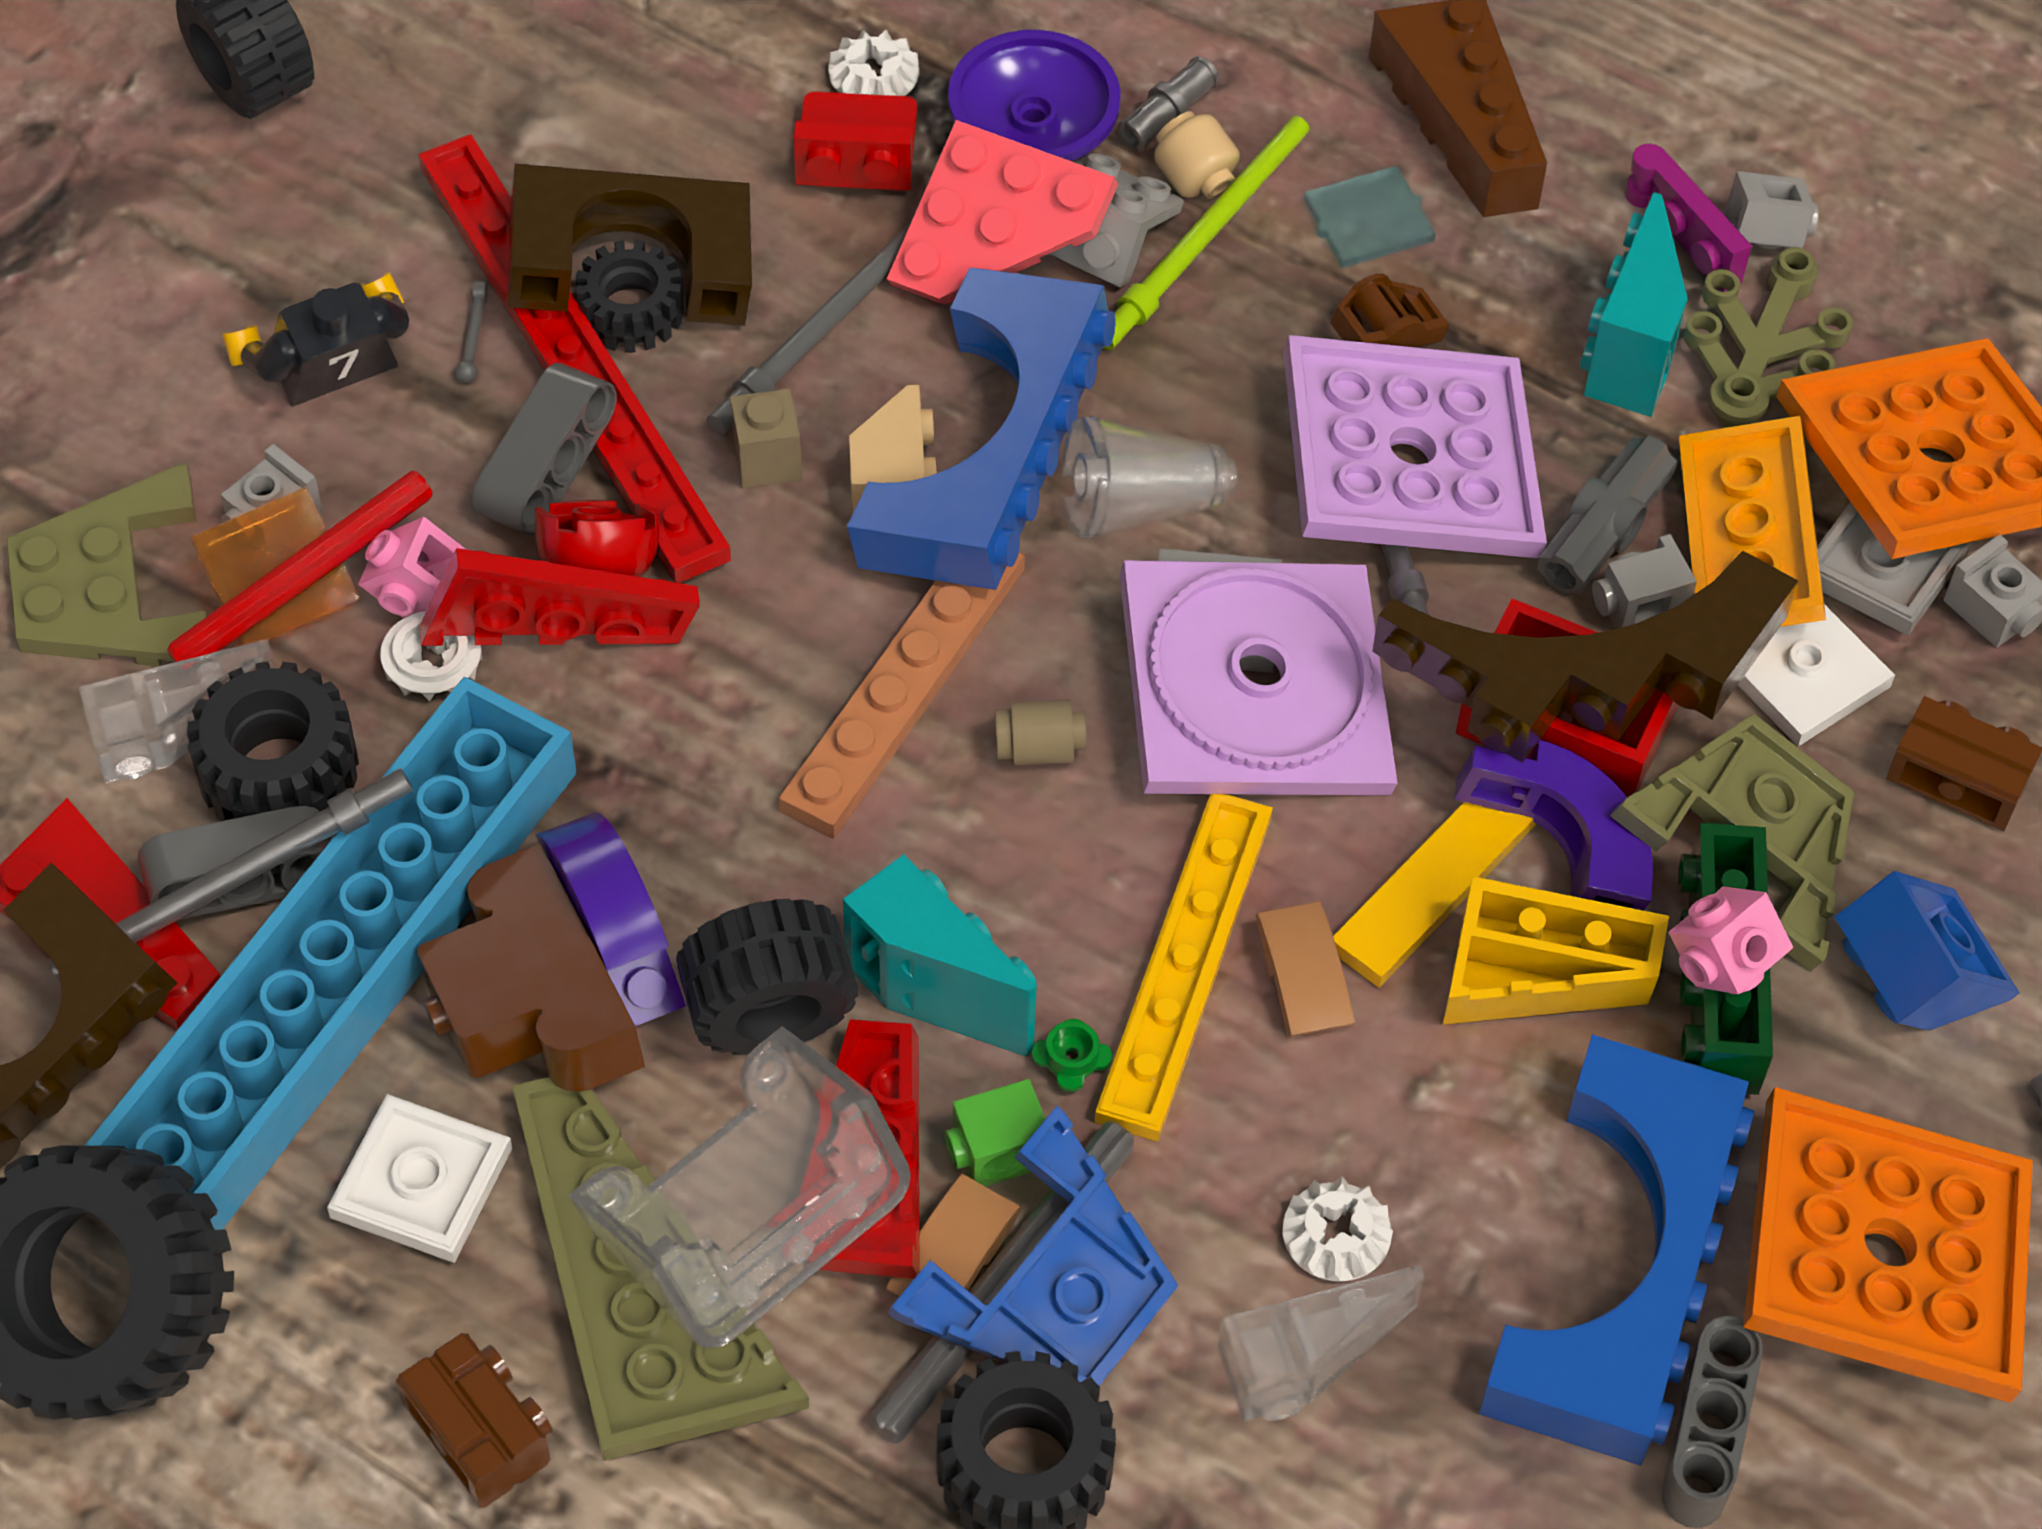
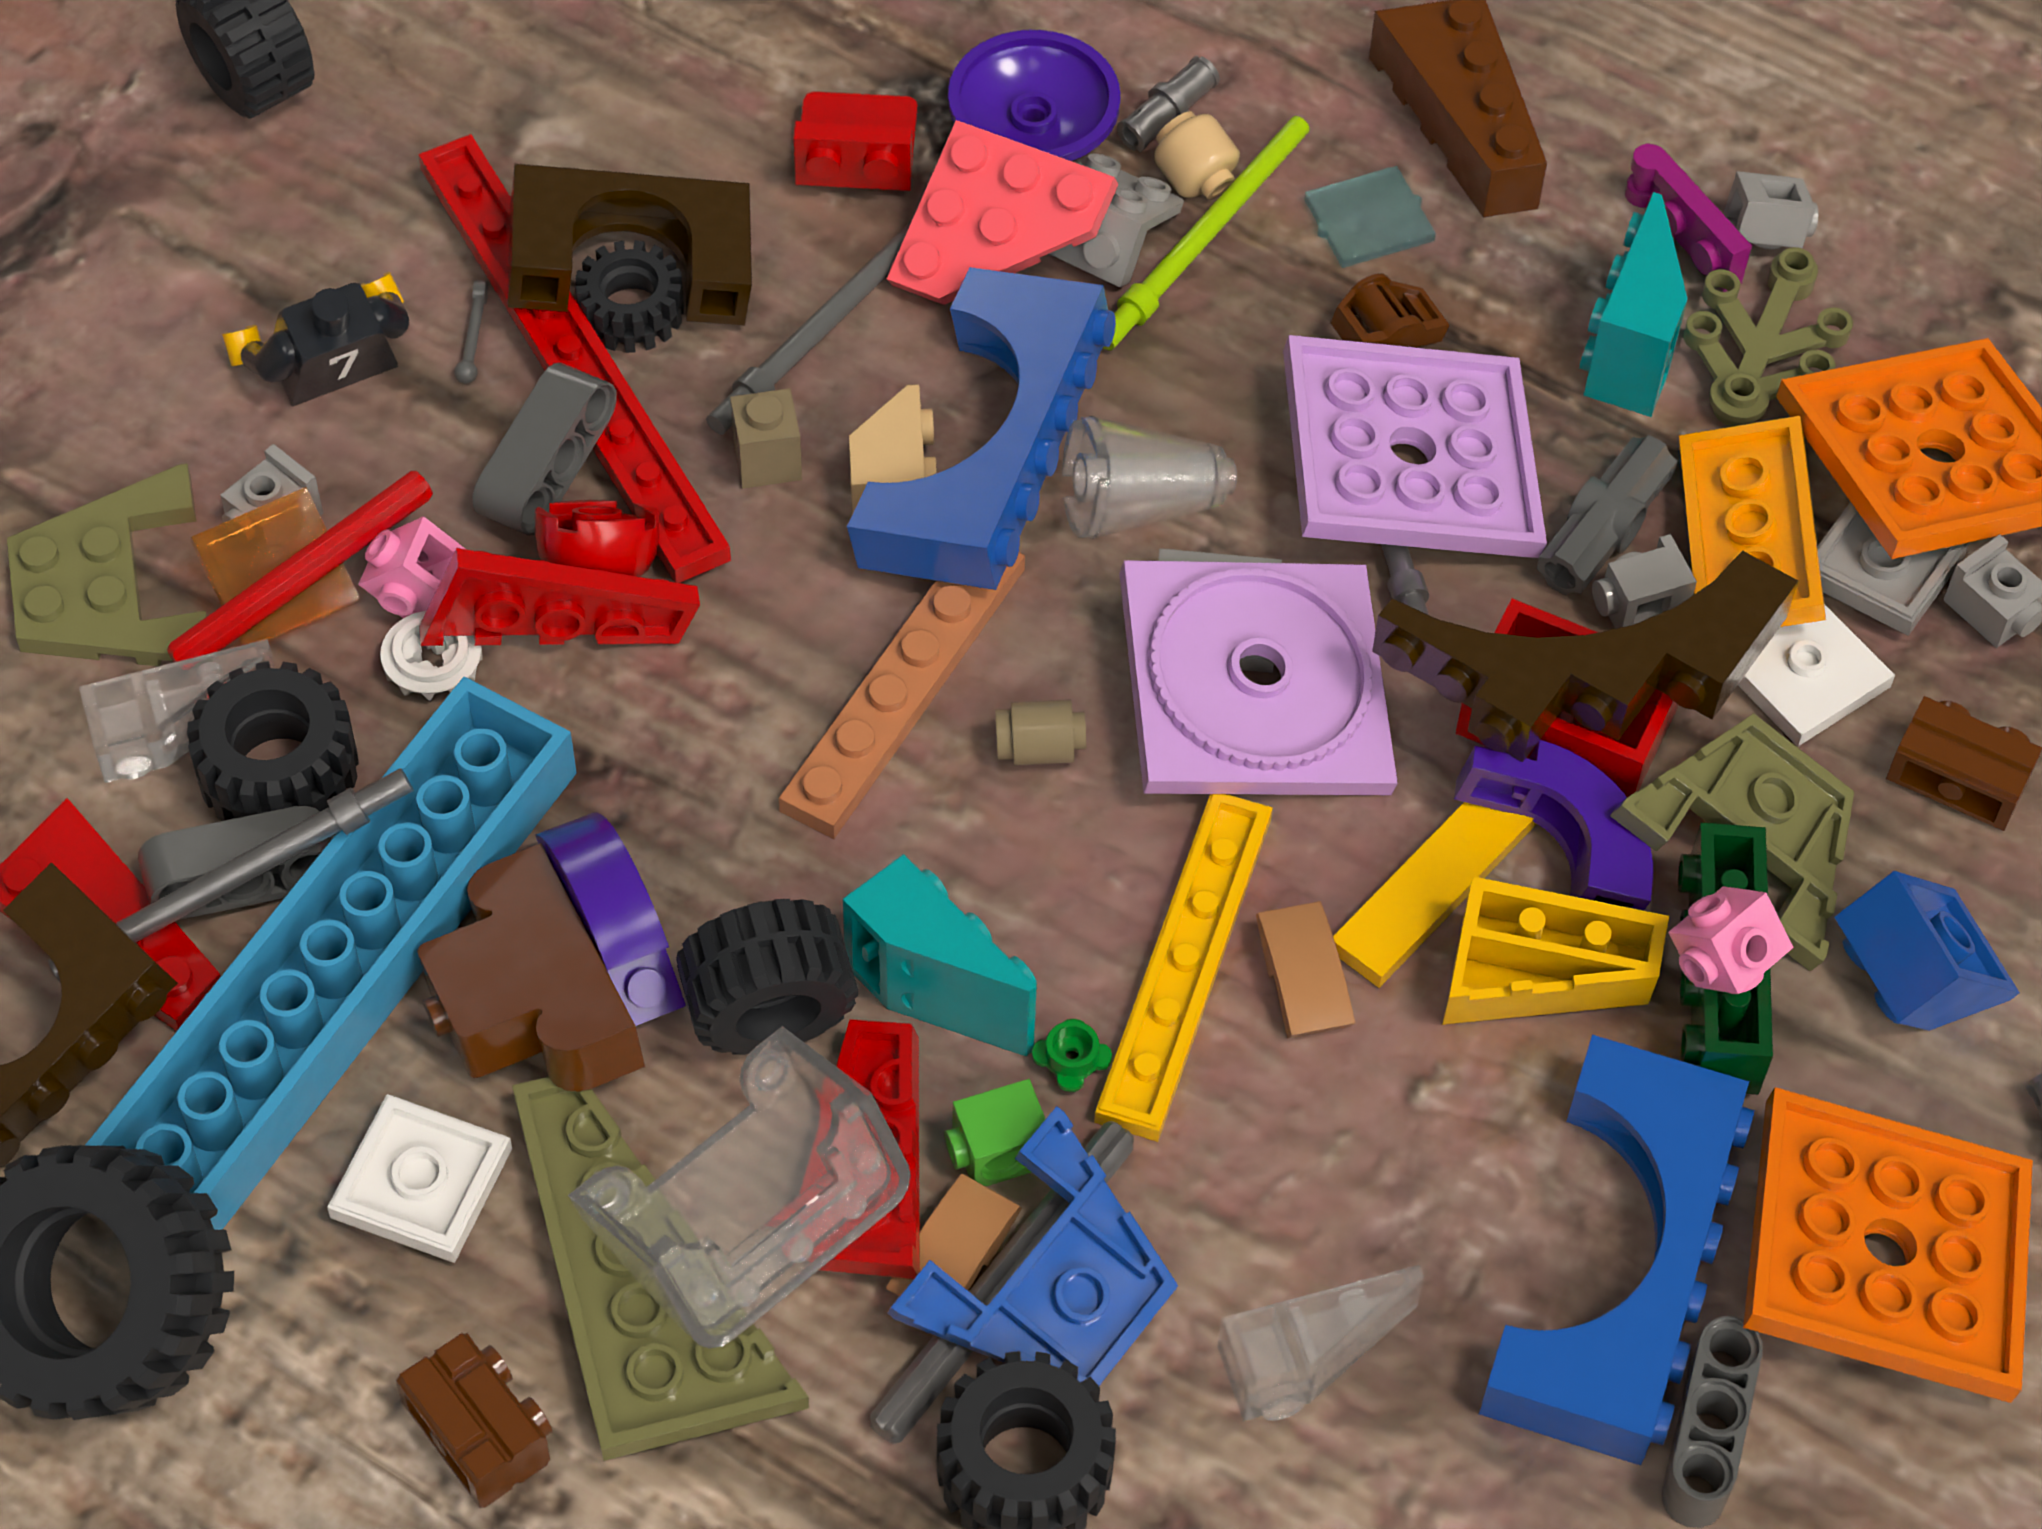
(852, 75): white gear -> none
(1345, 1255): white gear -> none

